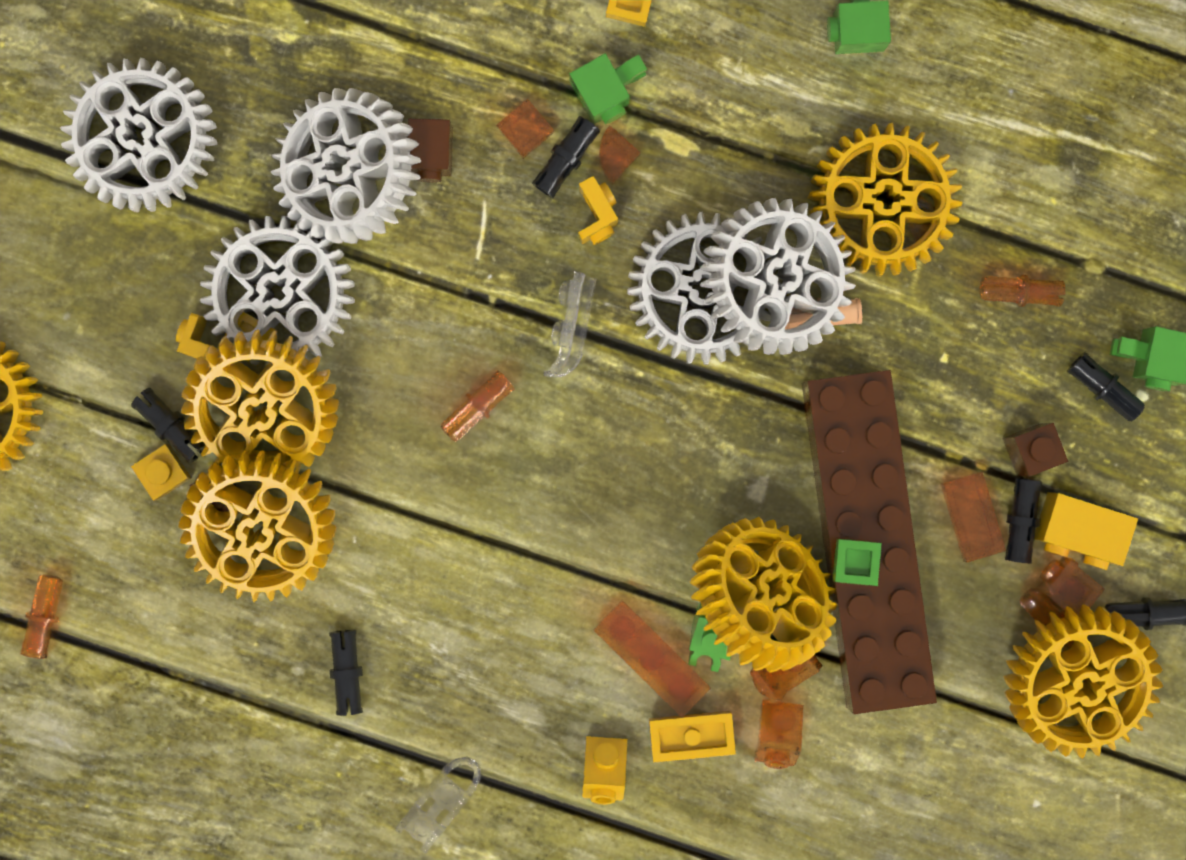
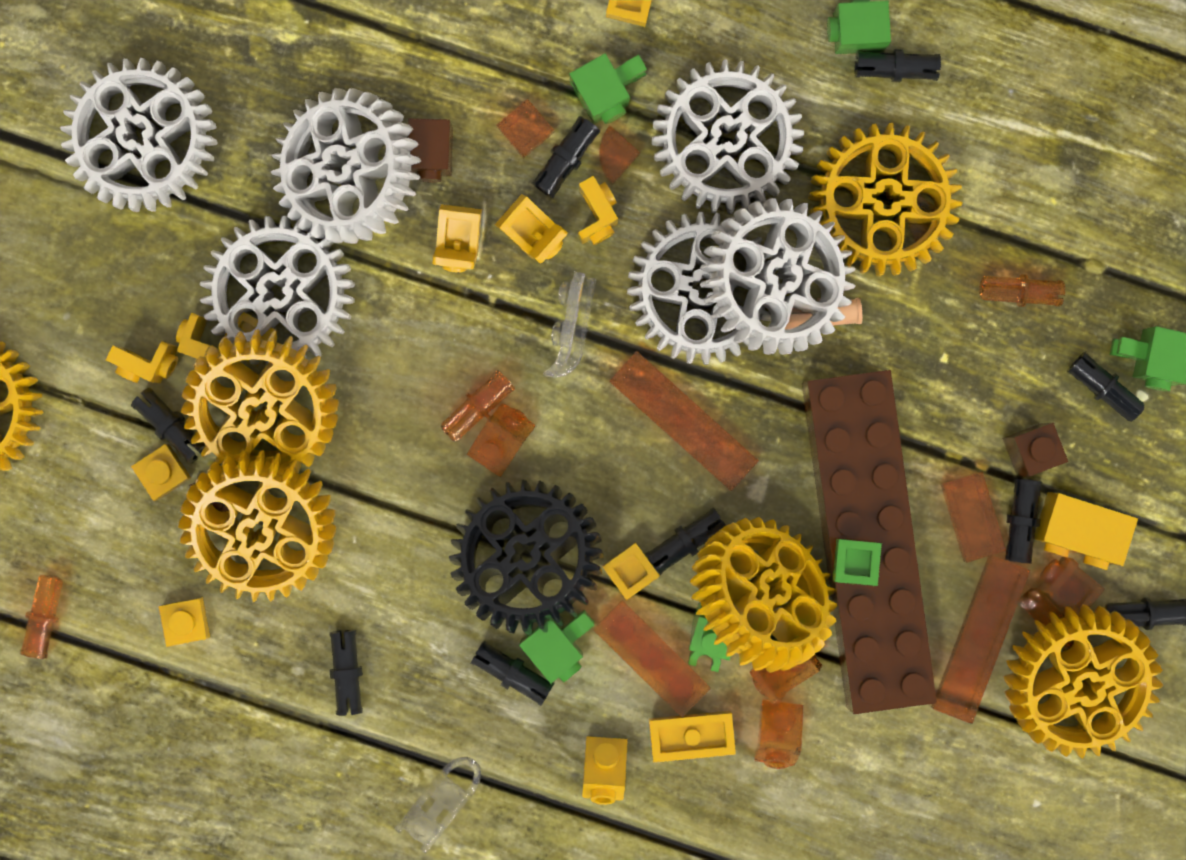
(135, 366): none -> yellow bracket
(184, 622): none -> yellow plate
(457, 238): none -> yellow bracket
(501, 439): none -> clear orange bracket
(512, 566): none -> black gear
(512, 673): none -> black pin
(532, 230): none -> yellow bracket
(555, 650): none -> bright green brick
(630, 571): none -> yellow plate
(683, 421): none -> clear orange tile
(685, 541): none -> black pin
(703, 88): none -> white gear
(897, 65): none -> black pin
(980, 639): none -> clear orange tile

